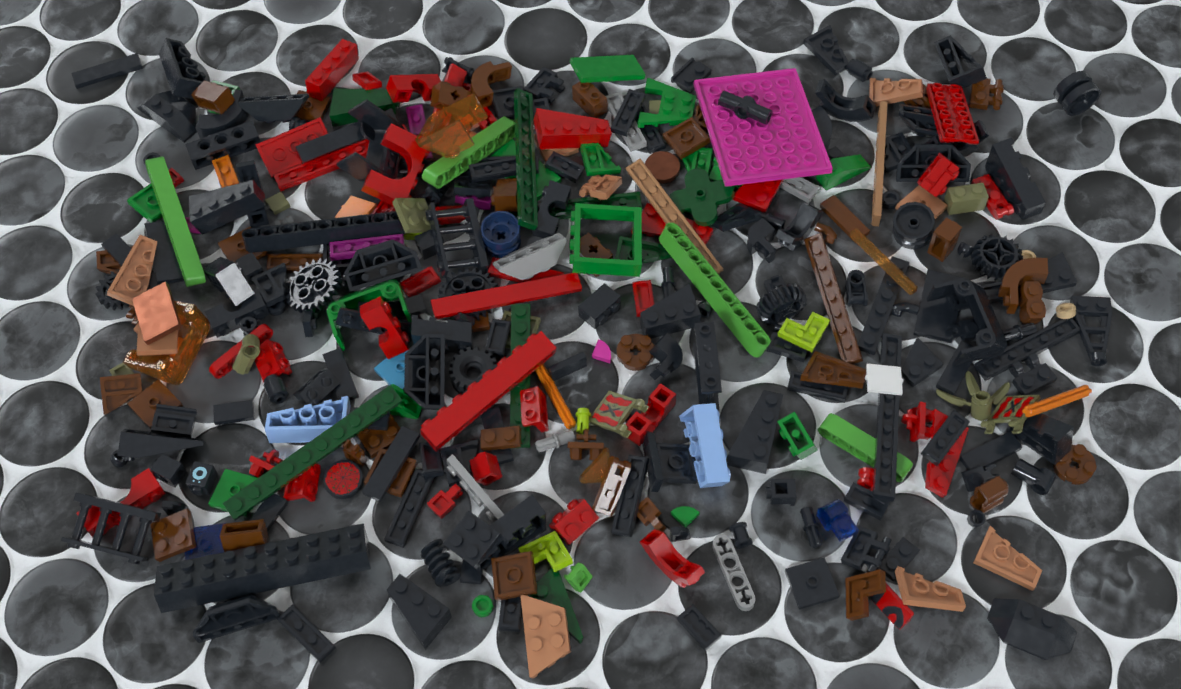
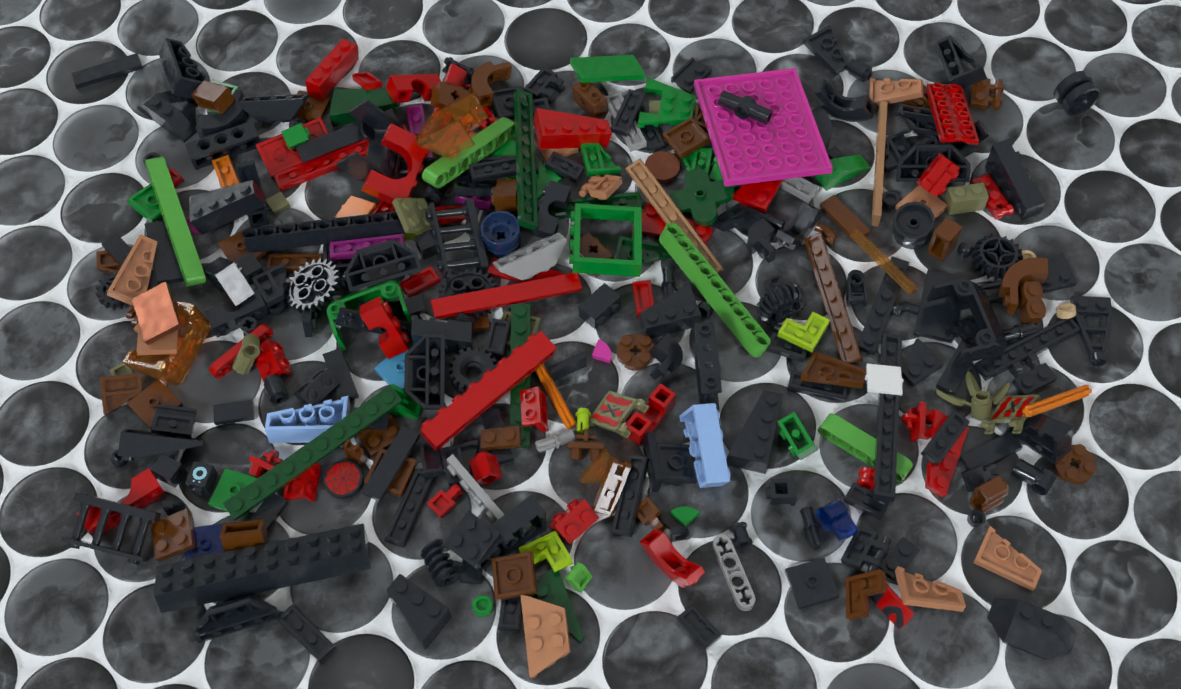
(295, 136): none -> green brick

